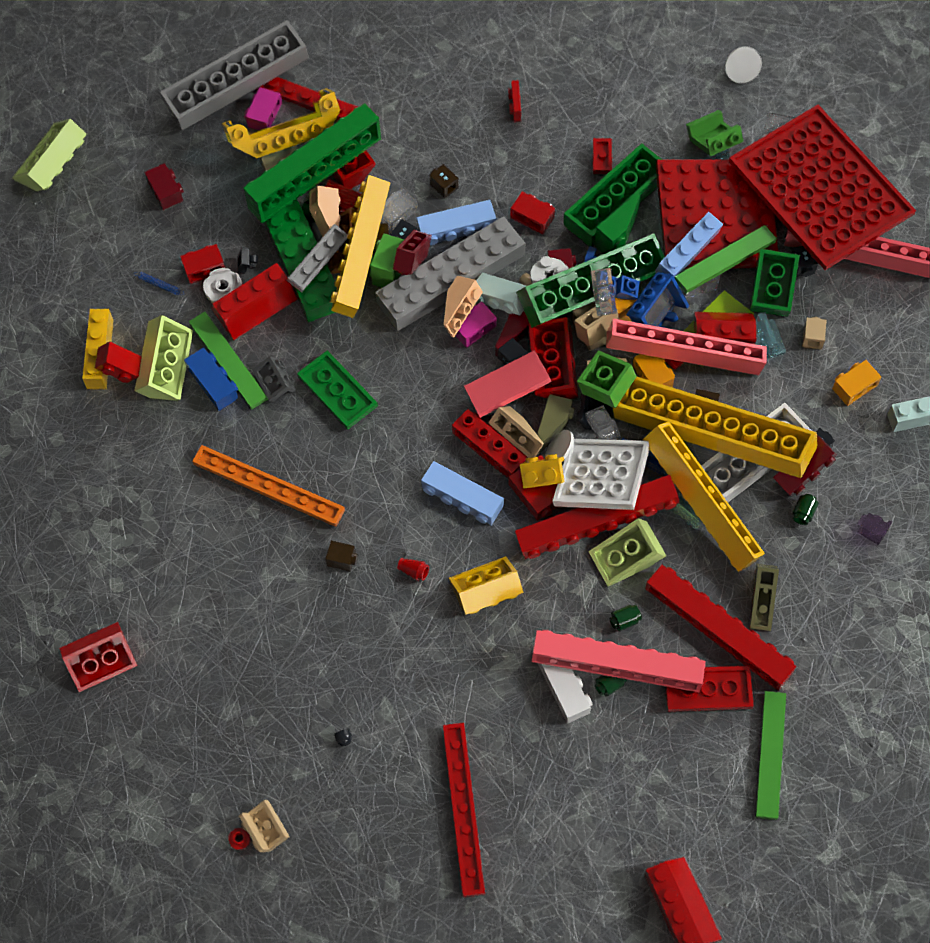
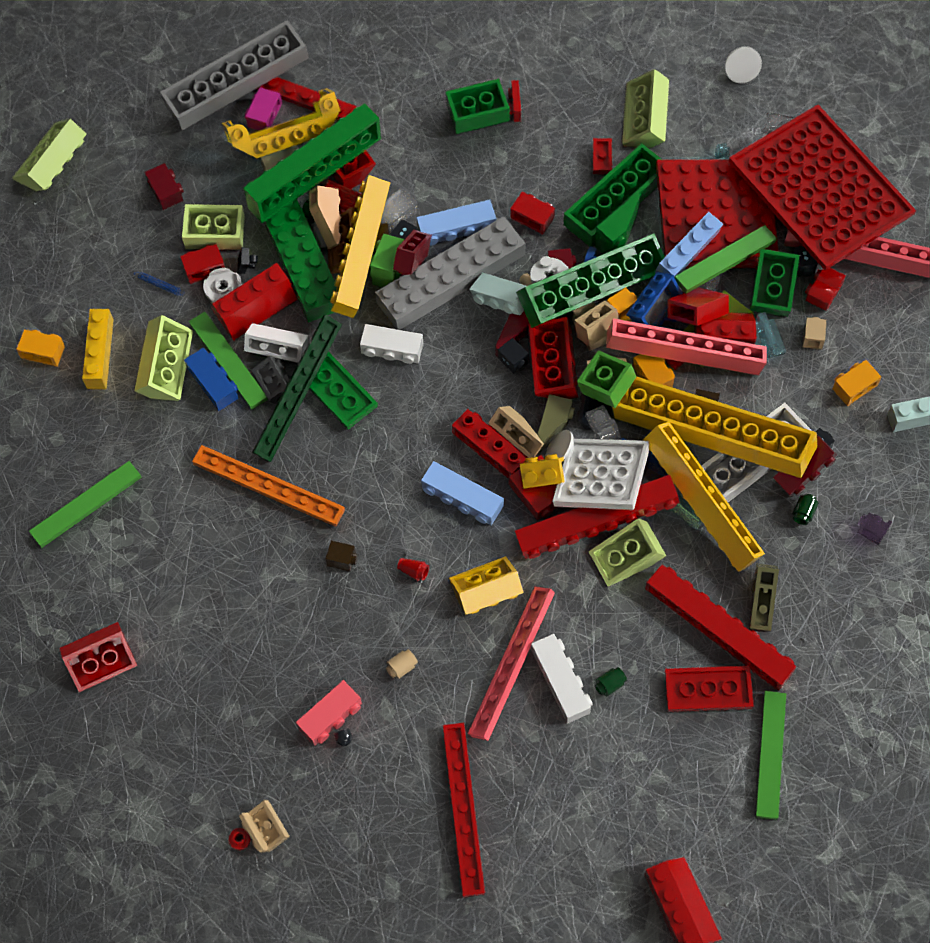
(40, 347): none -> light orange brick
(85, 504): none -> bright green tile
(118, 362): red brick -> none
(213, 225): none -> yellowish green brick
(275, 342): none -> white brick
(297, 388): none -> dark green plate
(317, 258): light grey tile -> none
(329, 713): none -> coral brick
(391, 344): none -> white brick
(401, 664): none -> tan brick
(444, 181): dark brown brick -> none
(460, 300): light nougat slope -> none
(476, 324): dark pink brick -> none
(477, 106): none -> green brick
(507, 383): coral tile -> none
(511, 663): none -> coral plate
(603, 292): clear brick -> none
(618, 660): coral brick -> none
(625, 287): blue slope -> none
(625, 617): dark green brick -> none
(646, 110): none -> yellowish green slope
(698, 306): none -> red brick
(713, 134): bright green panel -> none
(824, 288): none -> red brick

